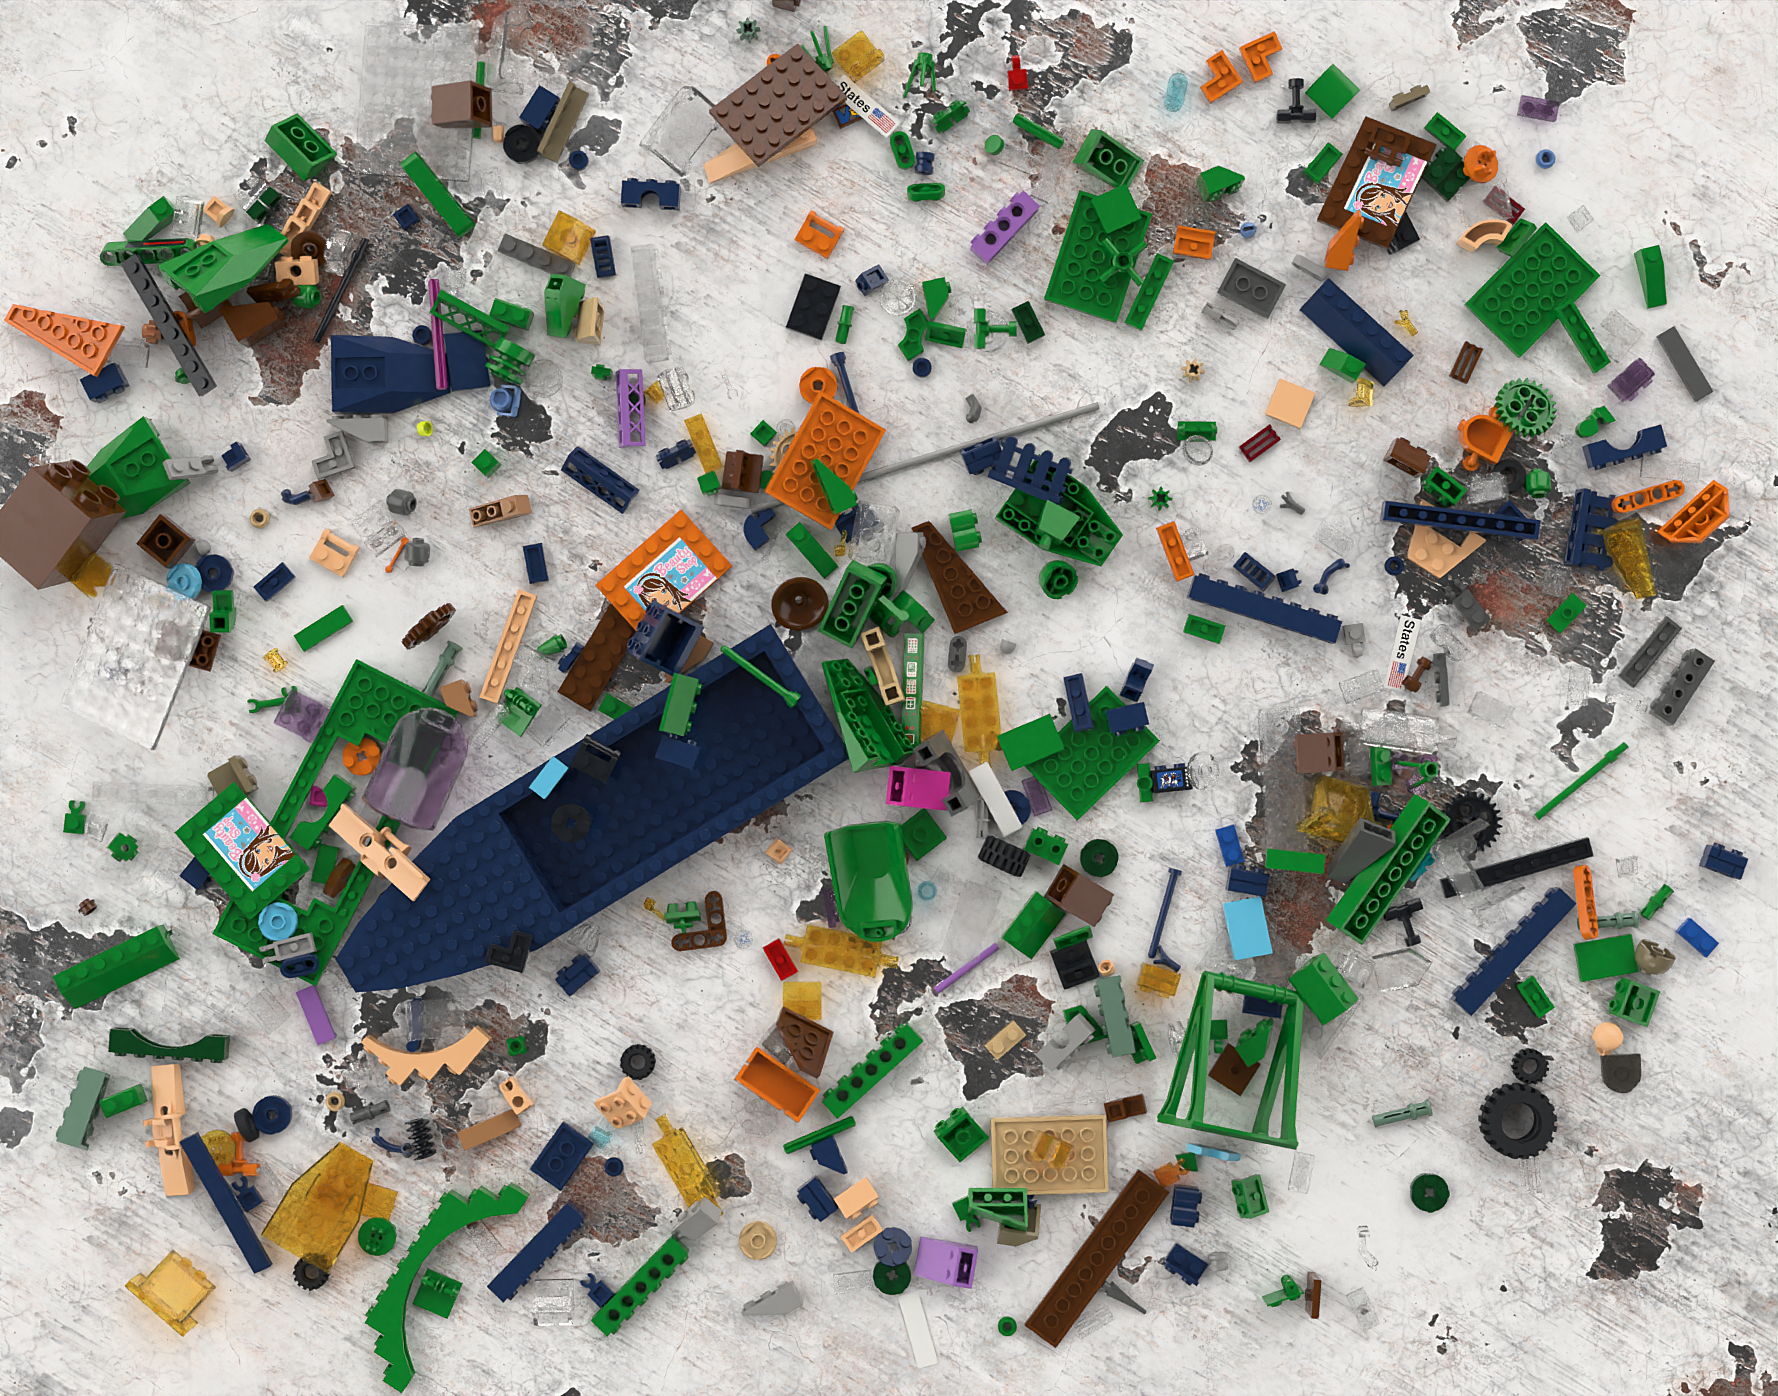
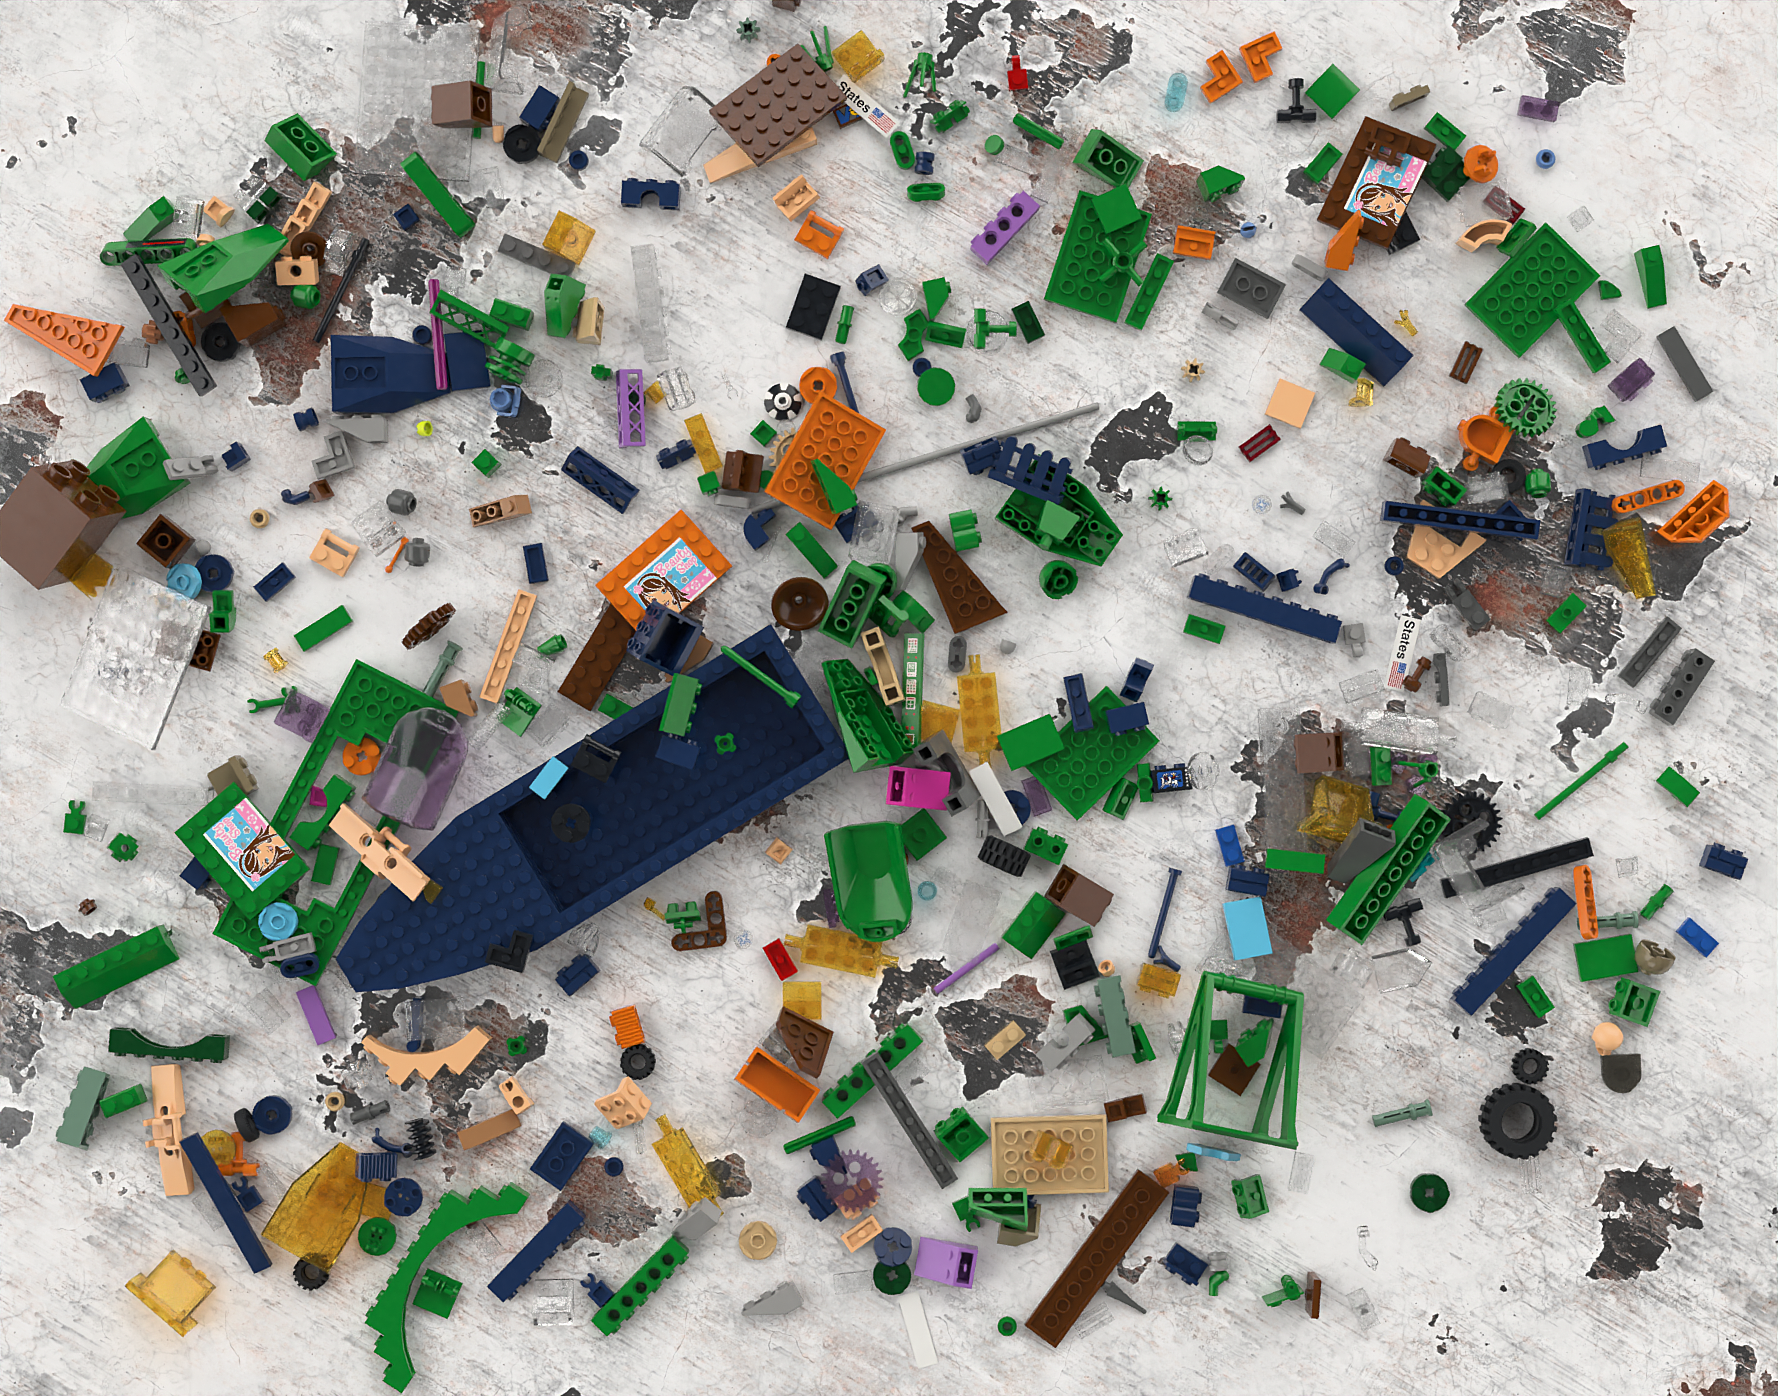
(212, 350): none -> black plate
(273, 291): reddish brown hinge -> none
(305, 419): none -> dark blue wheel
(335, 881): reddish brown slope -> none
(376, 1165): none -> dark blue brick
(399, 1205): none -> dark blue plate
(432, 890): none -> clear yellow tile
(567, 661): dark blue plate -> none
(598, 240): dark blue slope -> none
(627, 1026): none -> orange brick
(721, 747): none -> green plate
(783, 411): none -> dish
(795, 198): none -> light nougat bracket
(840, 549): clear yellow hand -> none
(867, 1170): none -> gear
(905, 512): none -> light grey arm
(909, 1119): none -> dark grey plate
(936, 386): none -> green tile
(1108, 863): dark green plate -> none
(1120, 798): none -> green slope
(1175, 551): orange tile -> none
(1215, 1280): none -> green arm
(1323, 988): green slope -> none
(1608, 290): none -> green tile
(1678, 786): none -> green slope

